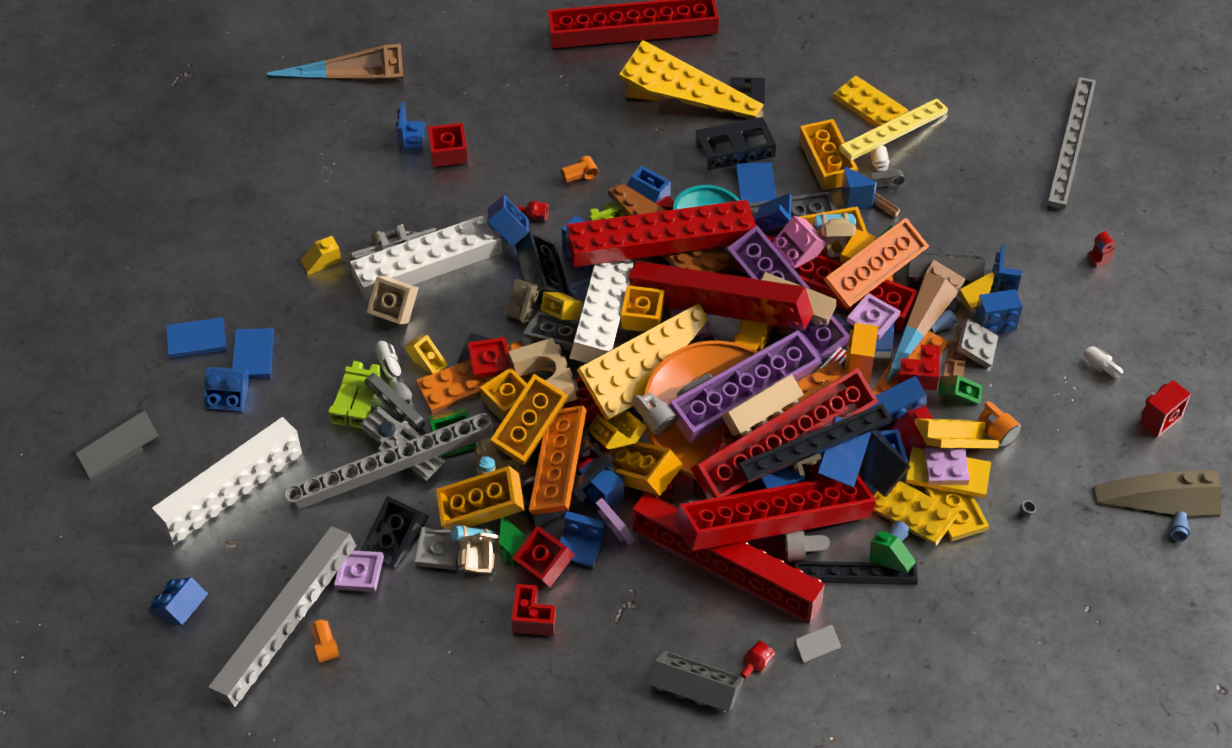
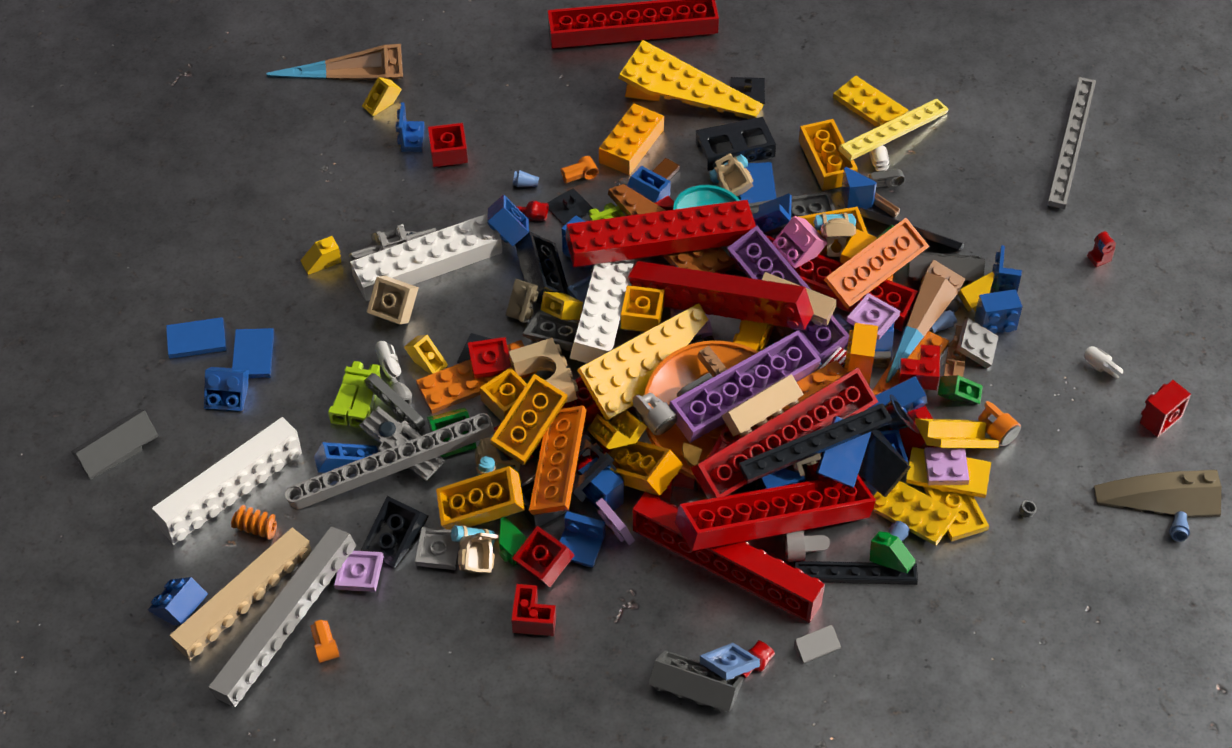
(240, 593): none -> tan brick
(254, 522): none -> orange piece
(337, 455): none -> blue slope
(381, 96): none -> yellow slope
(523, 179): none -> medium blue cone
(568, 206): none -> black piece
(631, 139): none -> light orange brick
(667, 169): none -> reddish brown tile
(691, 454): none -> pearl gold tile
(711, 361): none -> medium nougat piece
(729, 661): none -> medium blue plate
(733, 174): none -> tan piece
(899, 417): none -> black piece
(924, 233): none -> black tile

